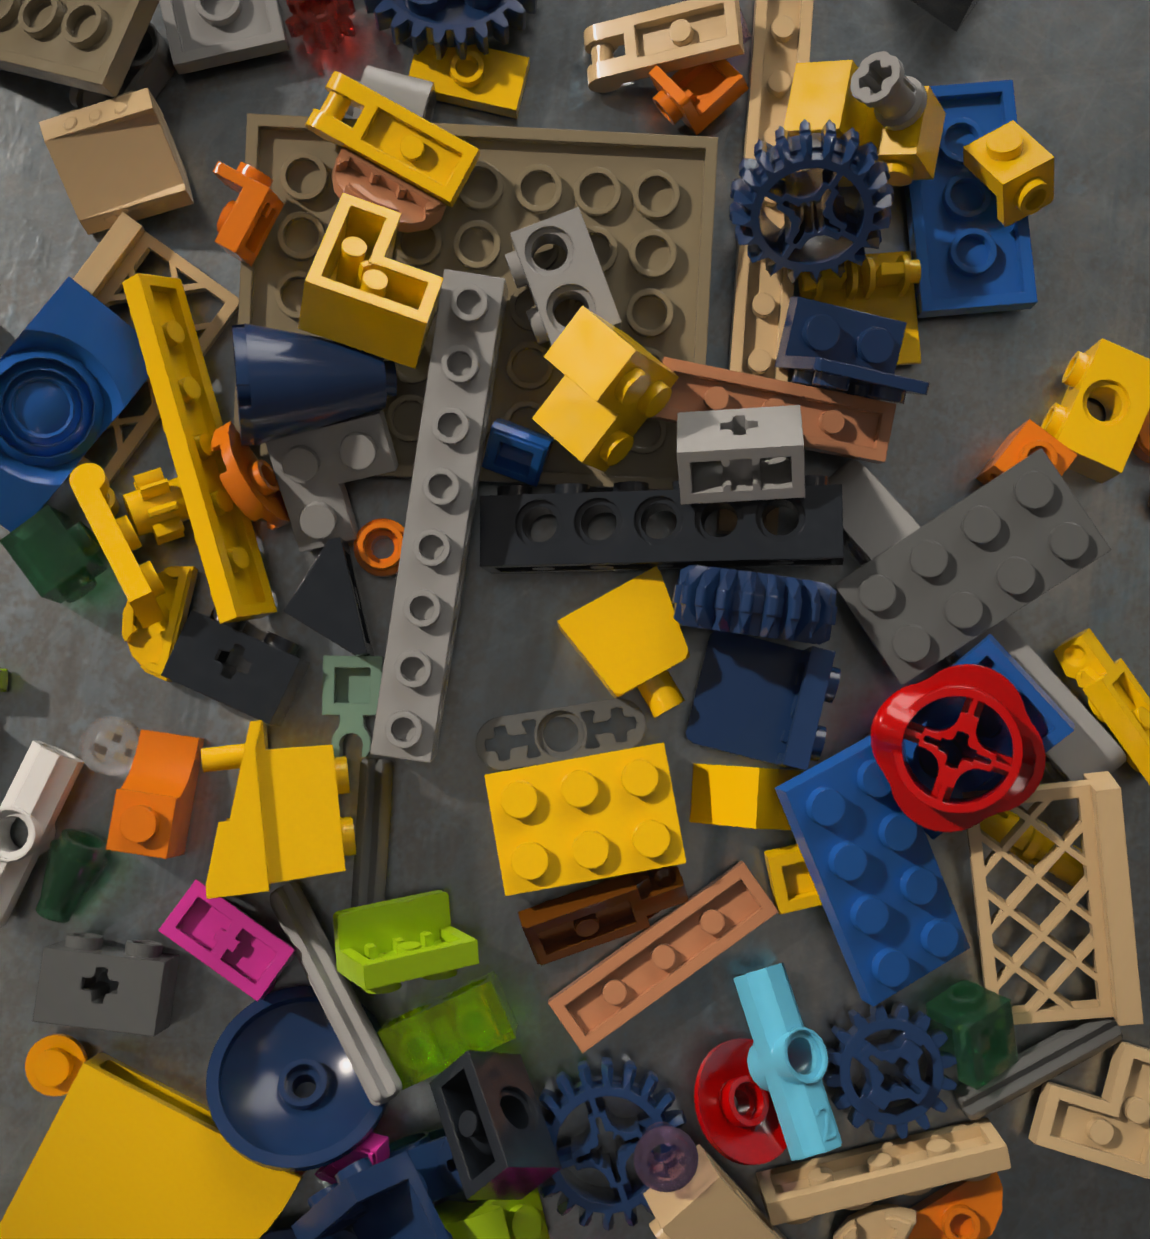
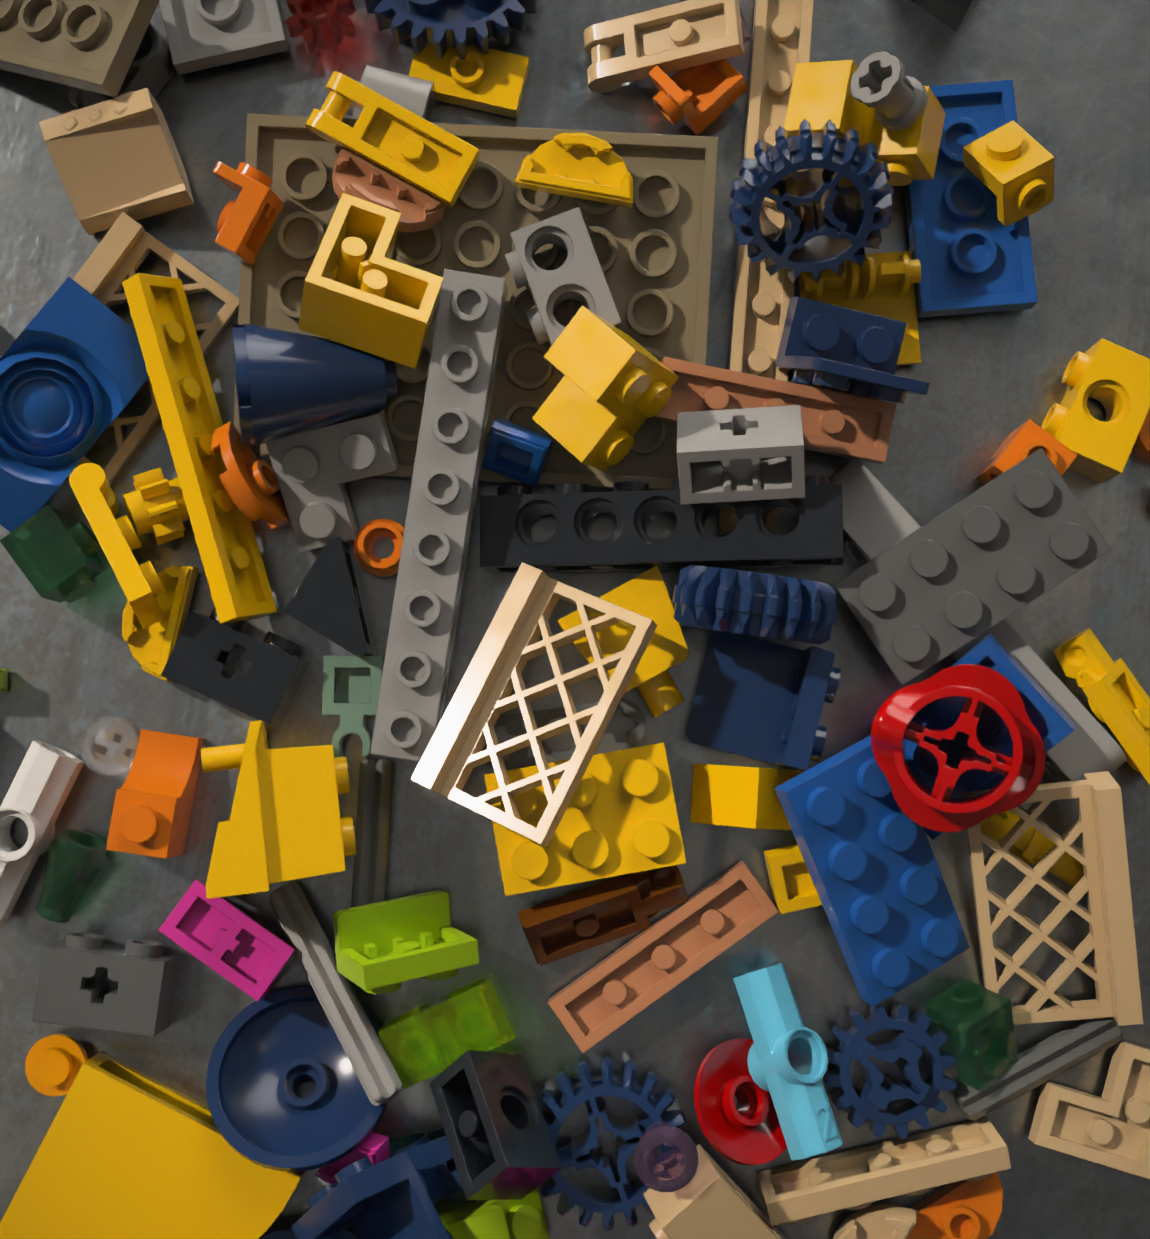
(487, 691): none -> tan fence
(578, 168): none -> yellow plate

